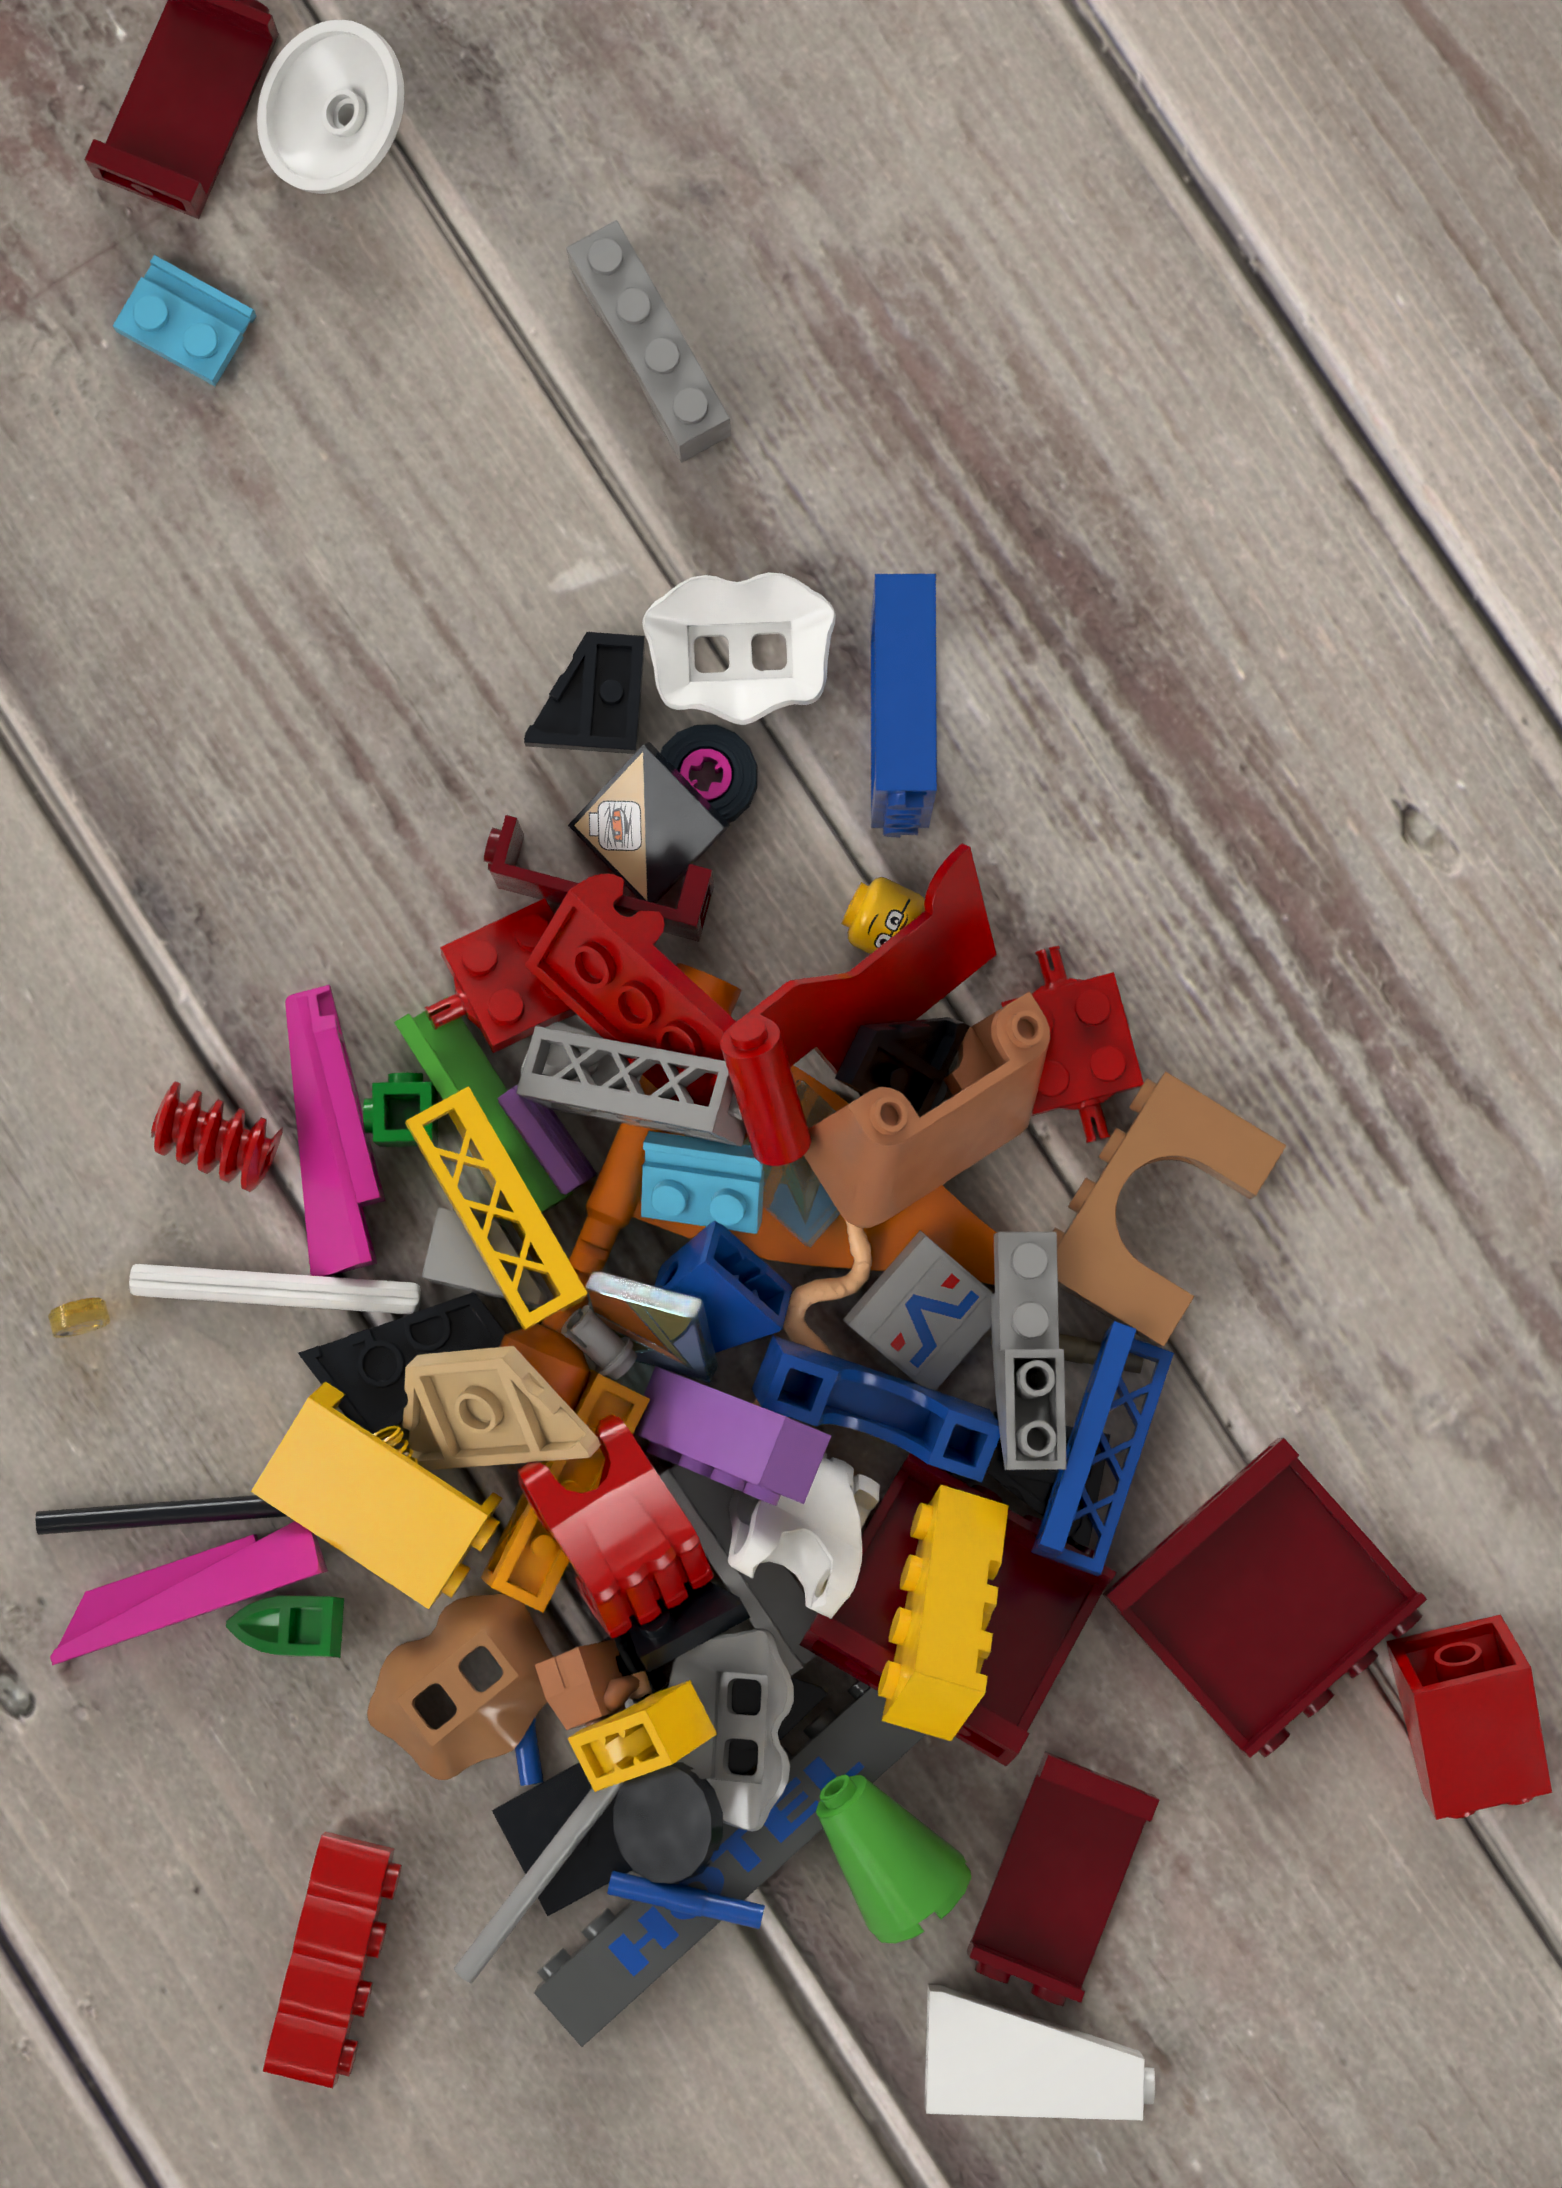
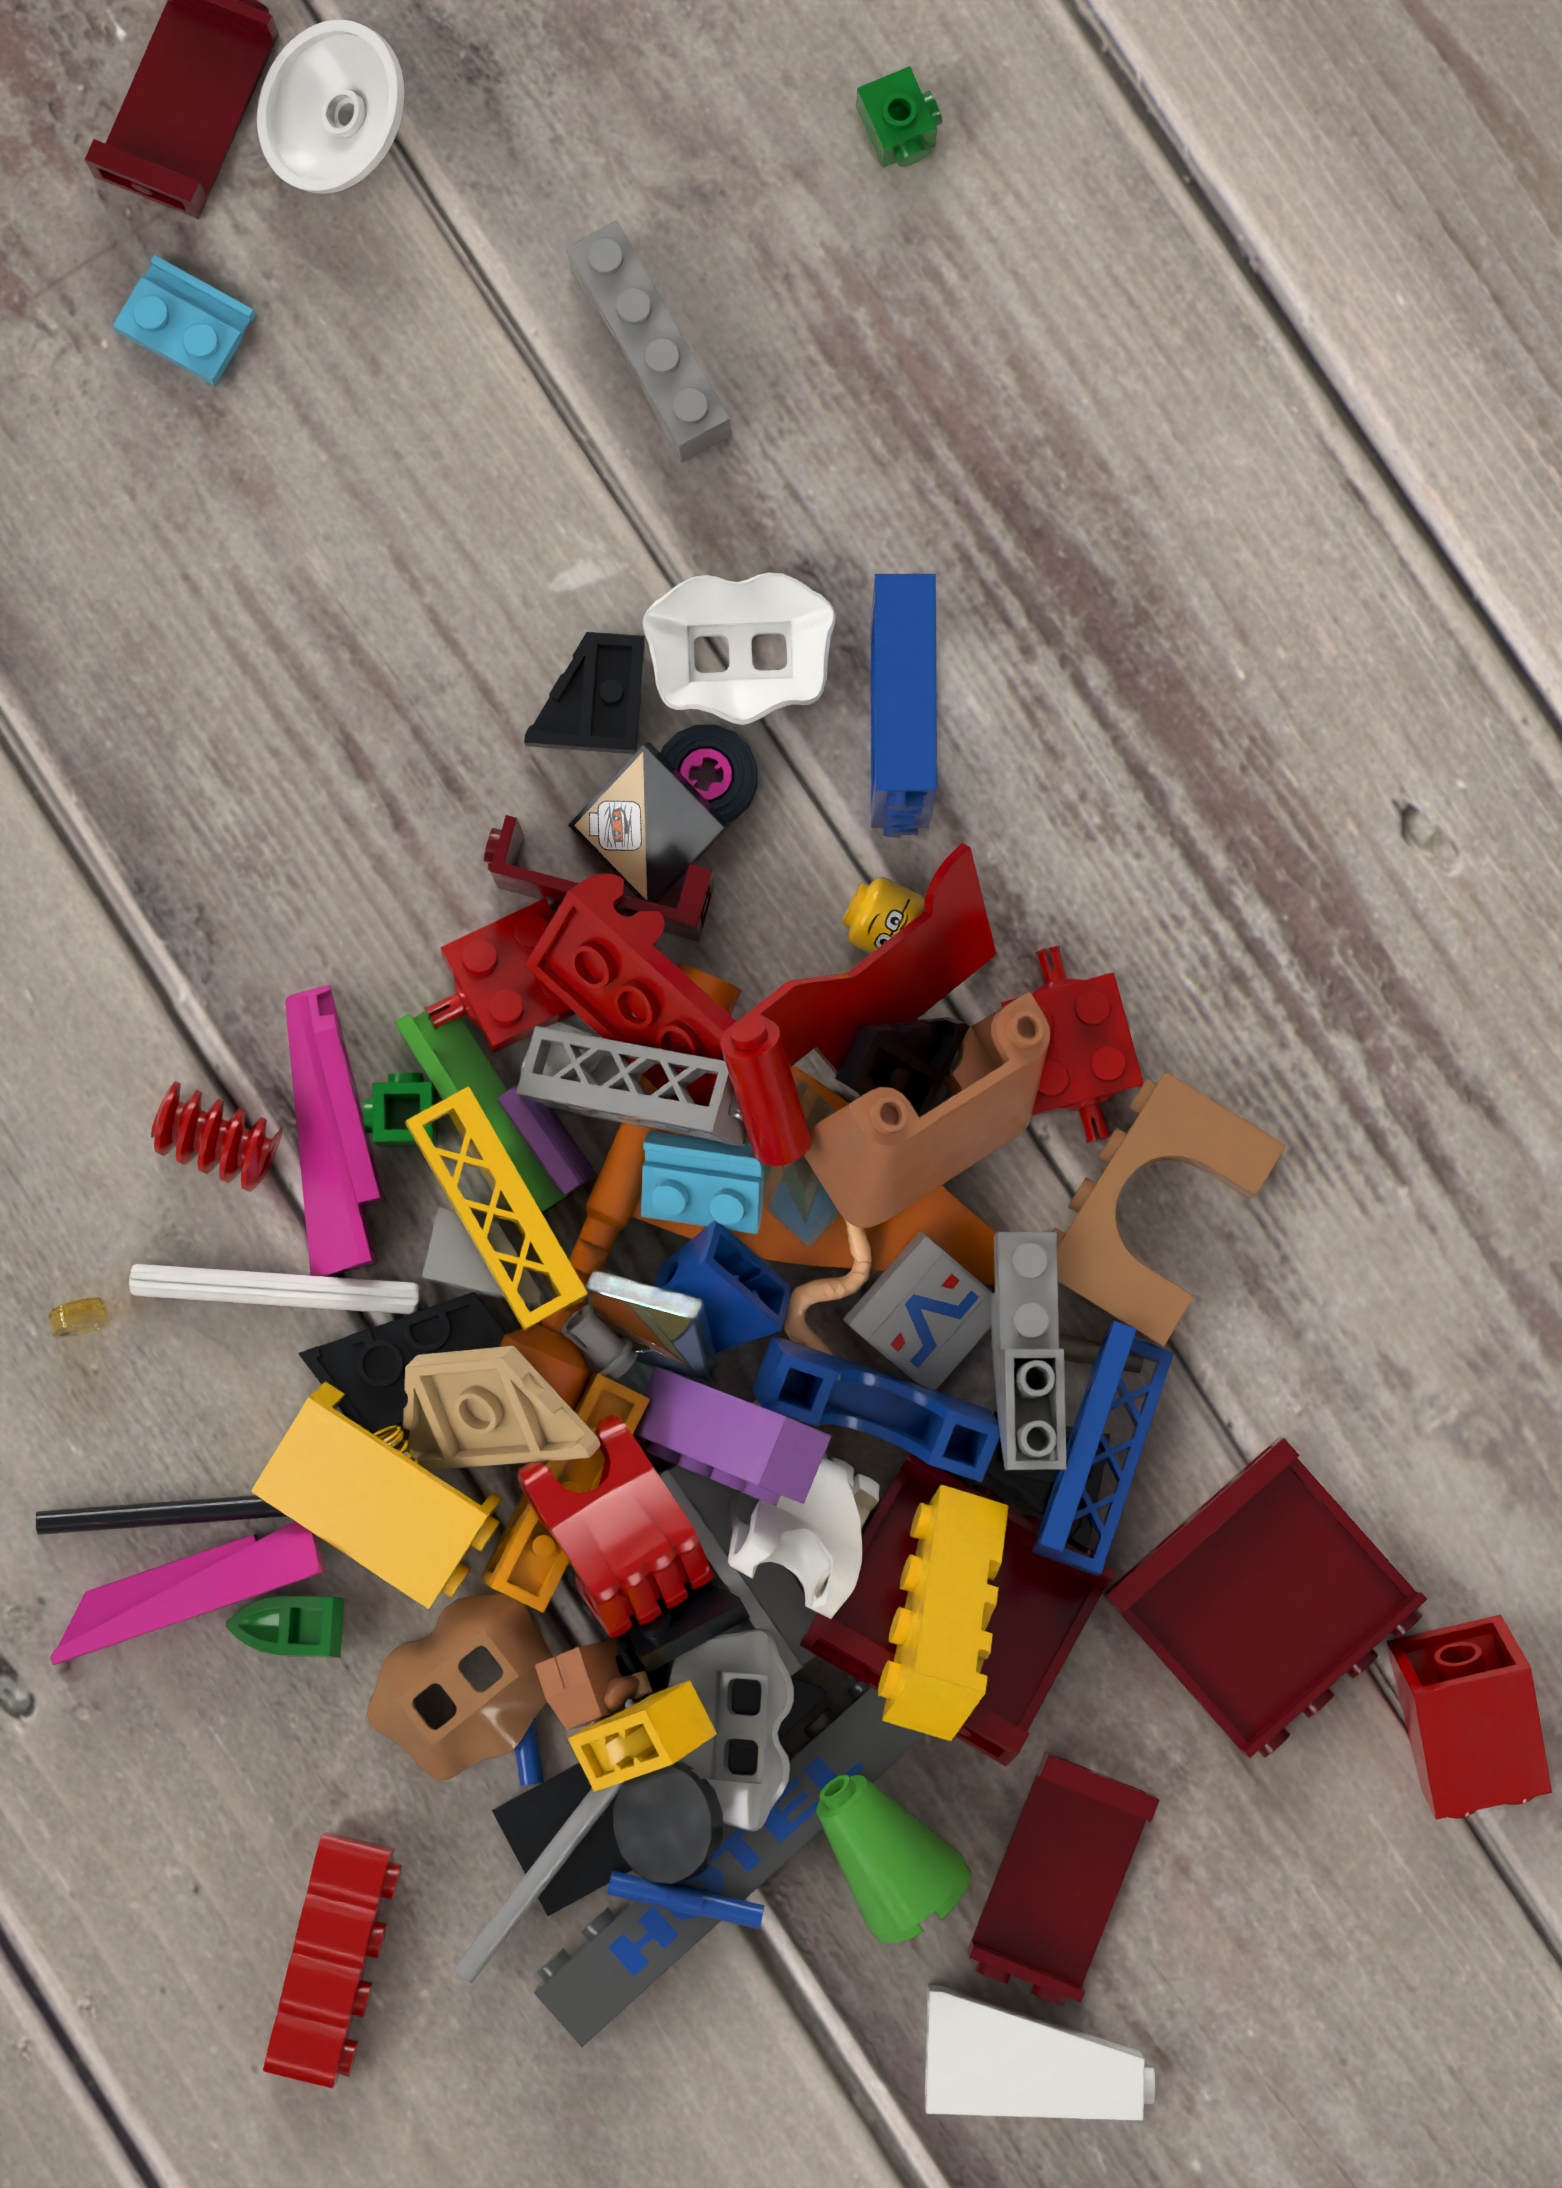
(899, 118): none -> green brick

